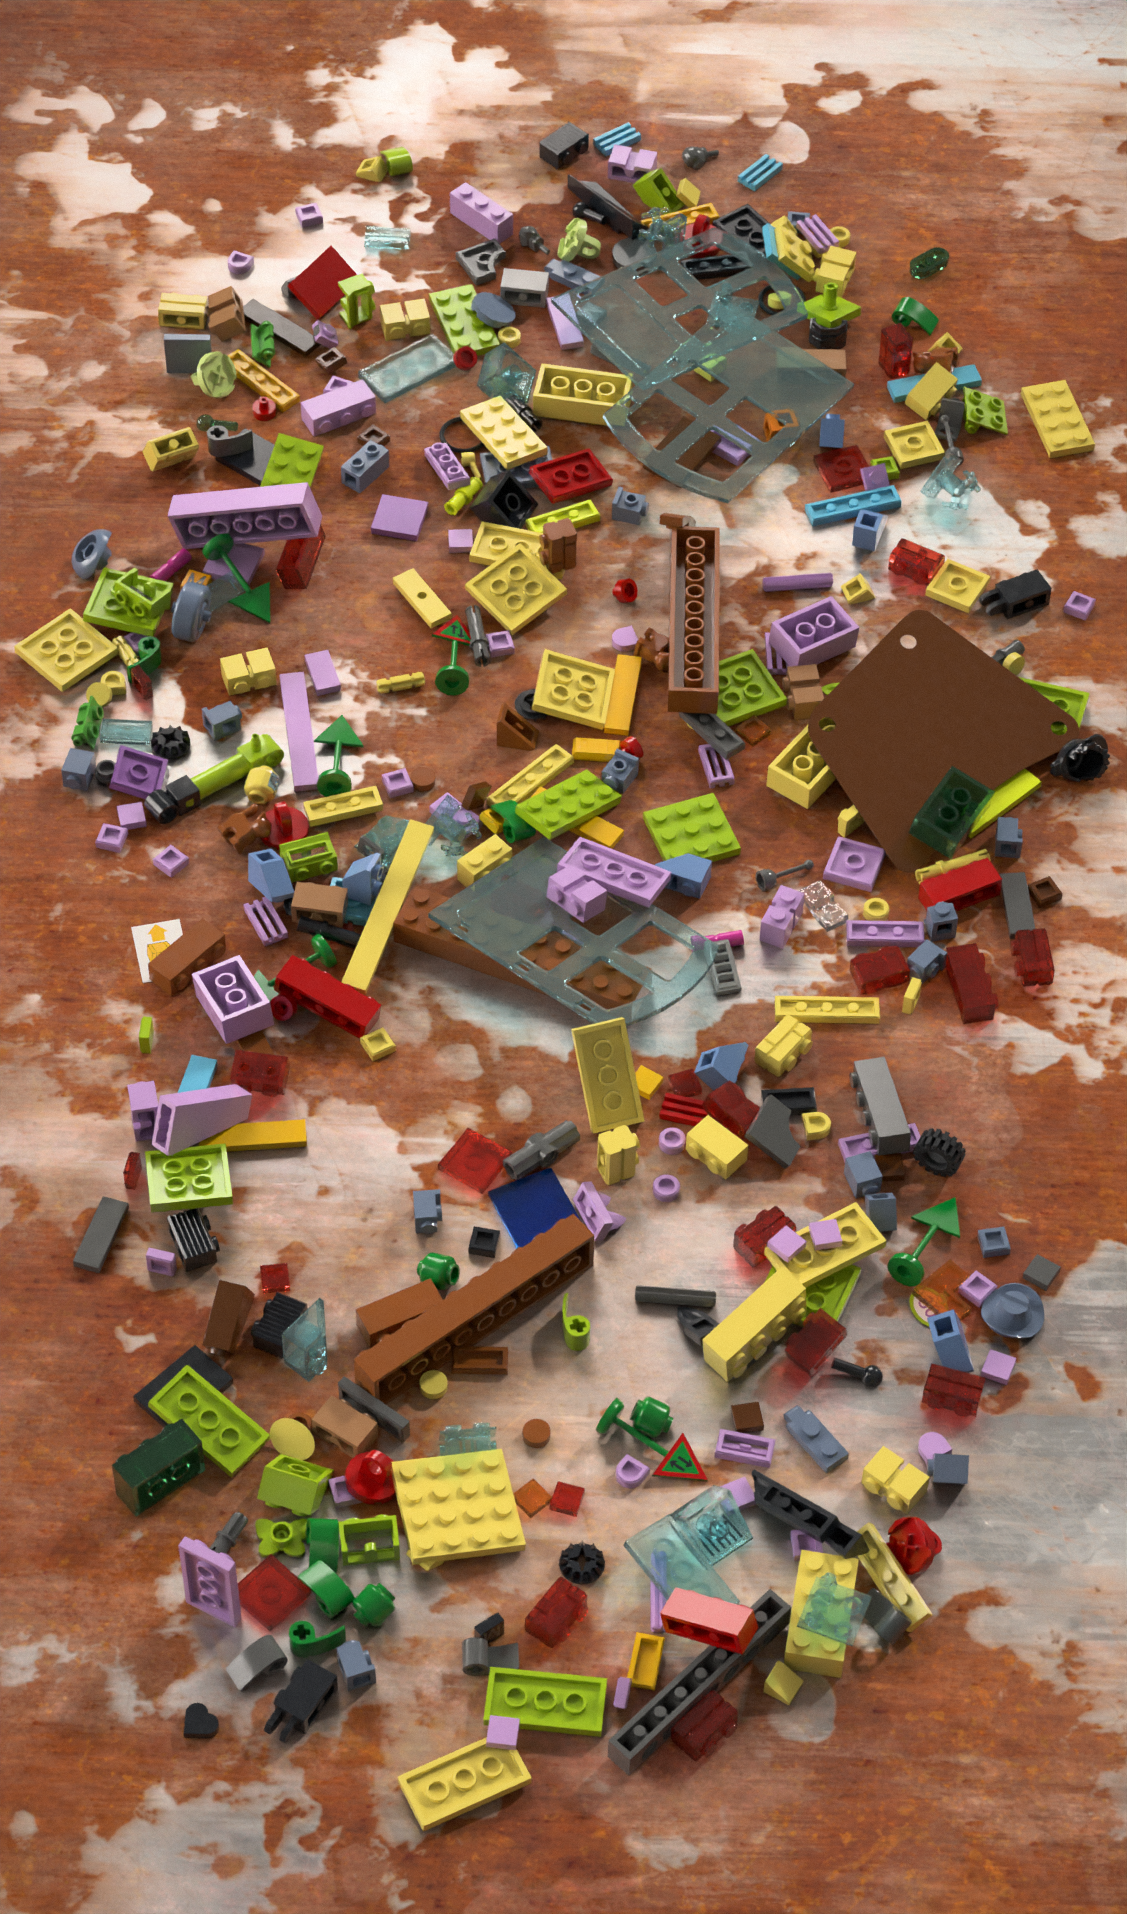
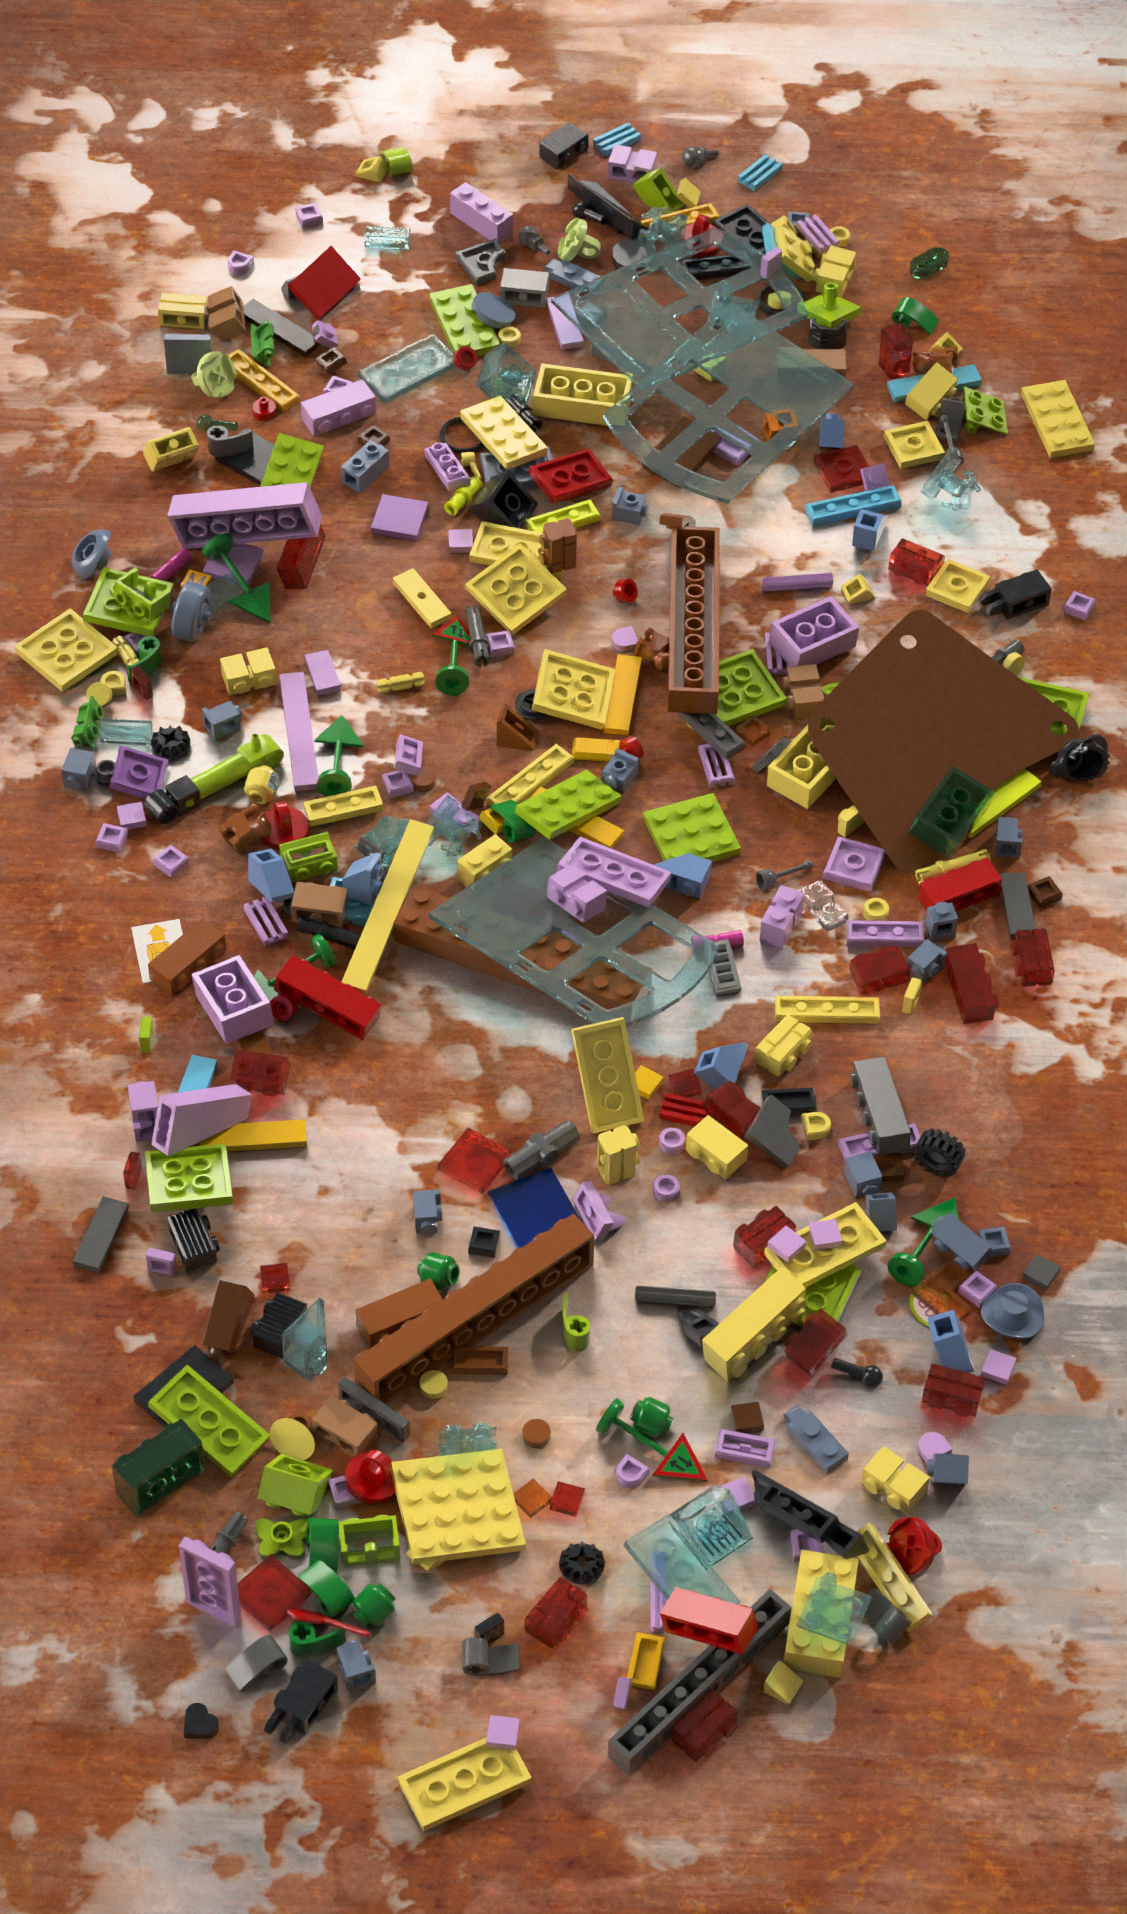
(319, 1618): none -> red piece
(358, 300): lime window -> none
(377, 1044): light yellow tile -> none
(394, 323): light yellow piece -> none
(408, 755): none -> lavender plate
(547, 1700): lime plate -> none
(769, 756): none -> dark grey wheel
(771, 262): none -> lavender tile
(890, 464): lime tile -> none
(961, 1242): none -> sand blue brick

